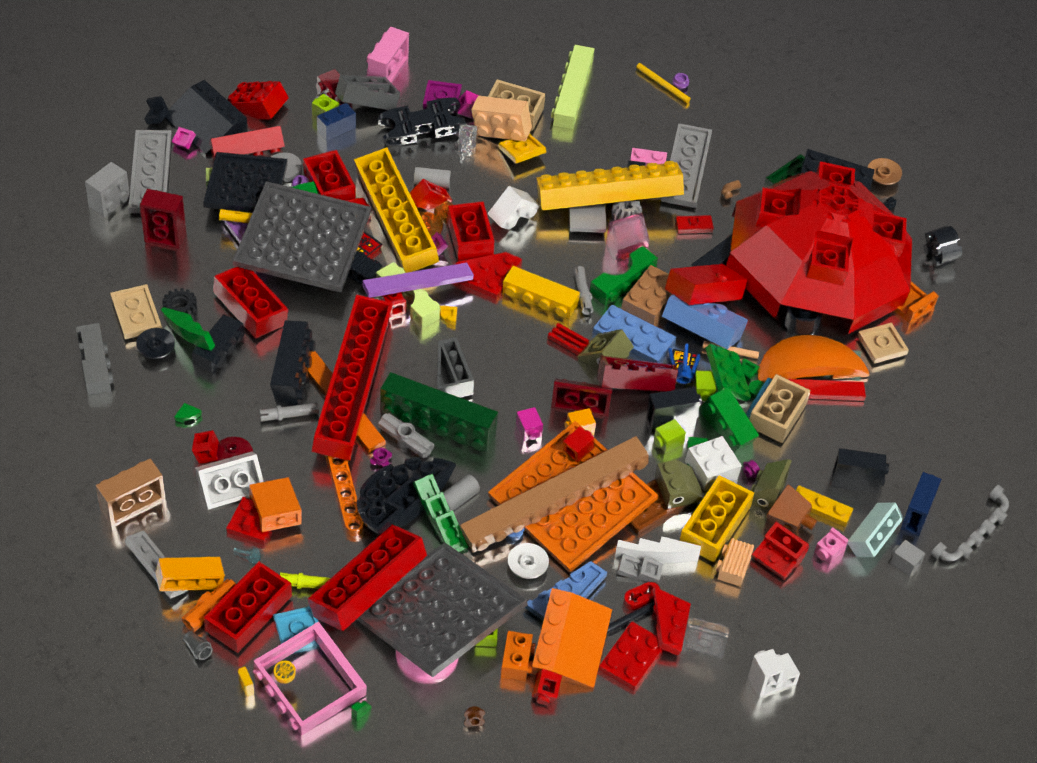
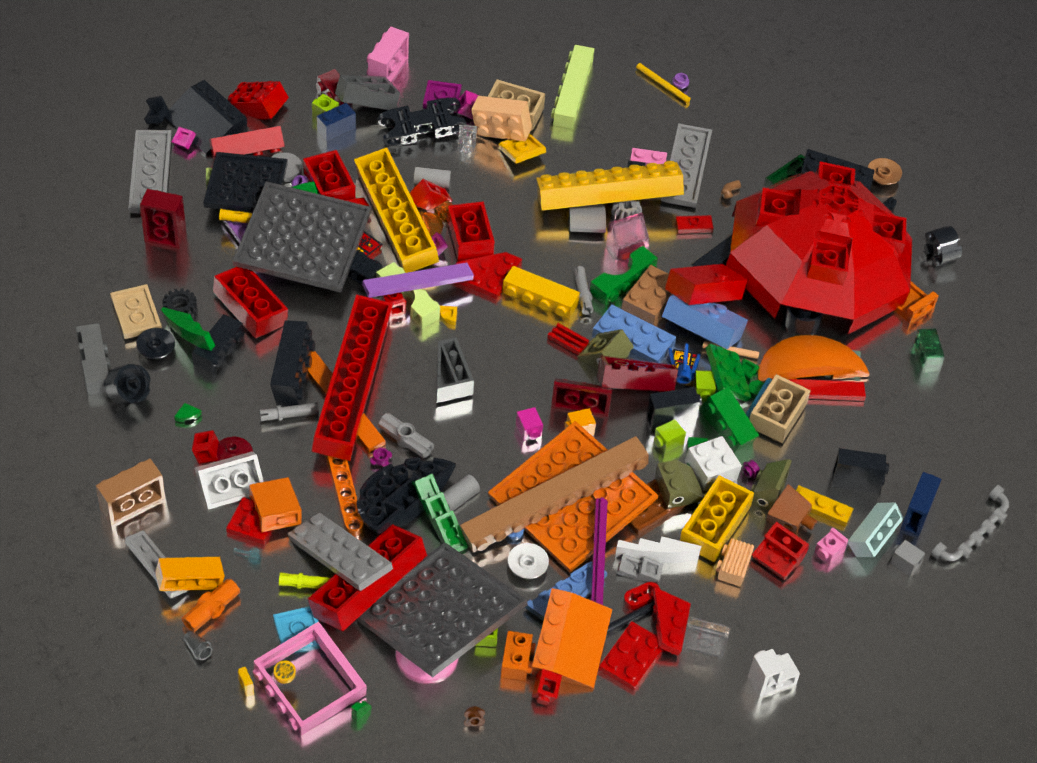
(107, 189): light grey brick -> none
(127, 384): none -> black brick
(248, 607): red brick -> none
(340, 551): none -> light grey plate
(438, 412): dark green brick -> none
(511, 206): white brick -> none
(579, 444): red brick -> none
(599, 551): none -> magenta axle
(882, 343): tan plate -> none
(929, 350): none -> clear green brick

